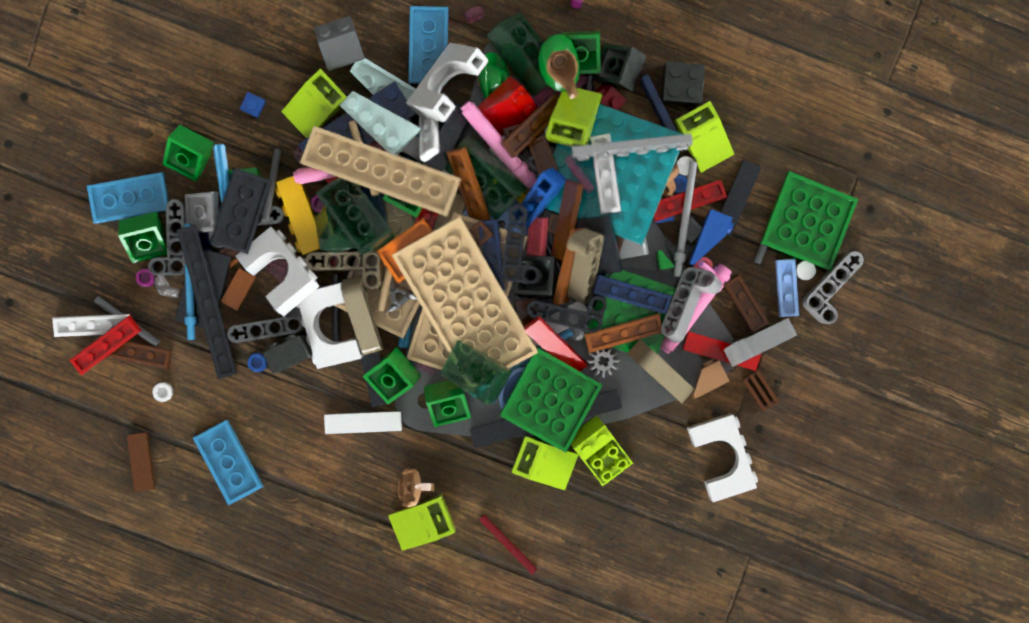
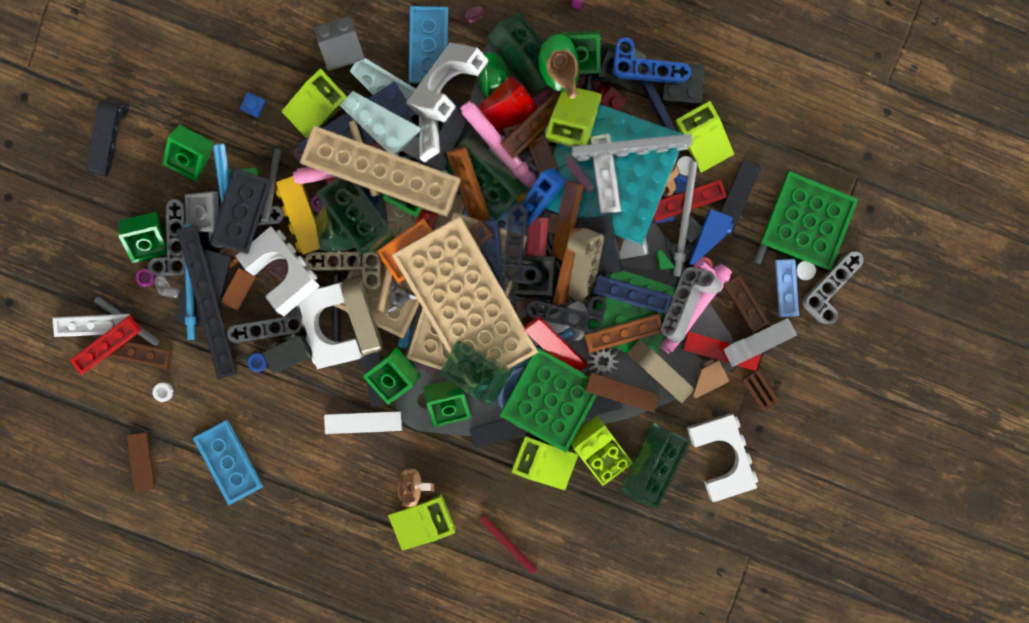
(104, 135): none -> black beam
(128, 197): dark azure tile -> none
(621, 392): none -> reddish brown tile
(650, 65): none -> blue beam
(655, 466): none -> clear green slope

